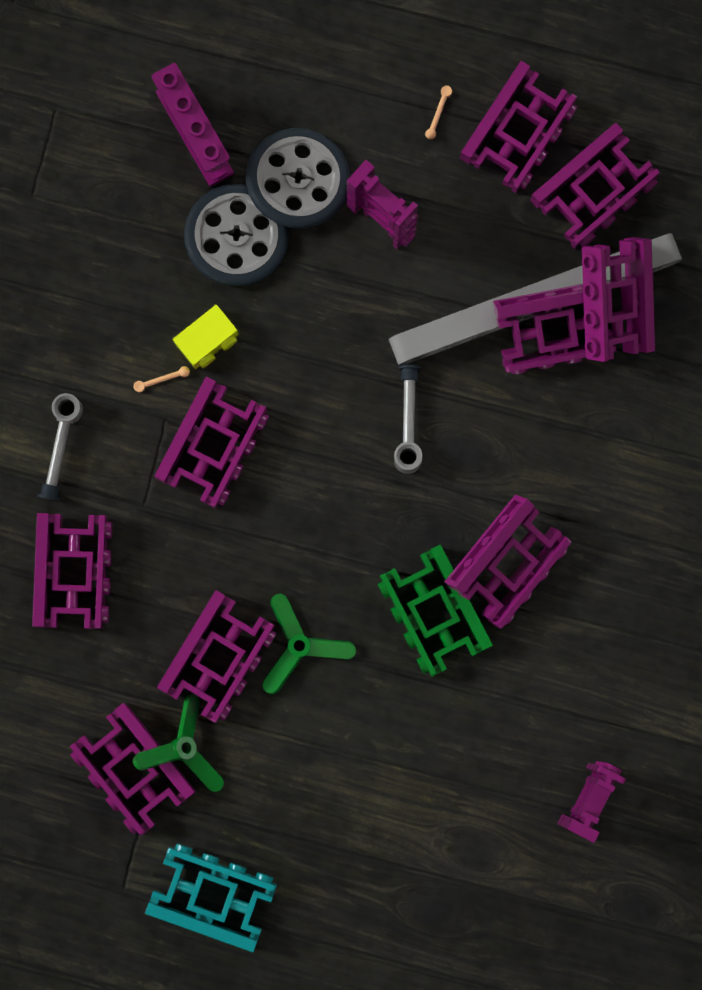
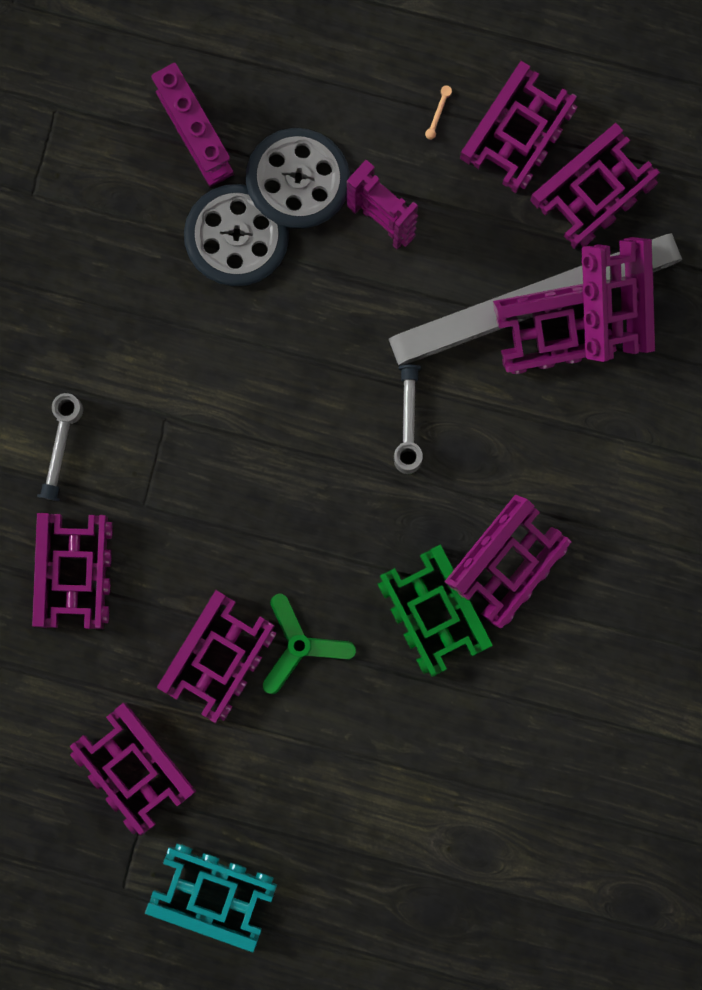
(140, 386): light nougat hinge -> none
(173, 751): green piece -> none
(192, 433): magenta fence -> none
(206, 337): neon yellow brick -> none
(592, 800): magenta fence -> none

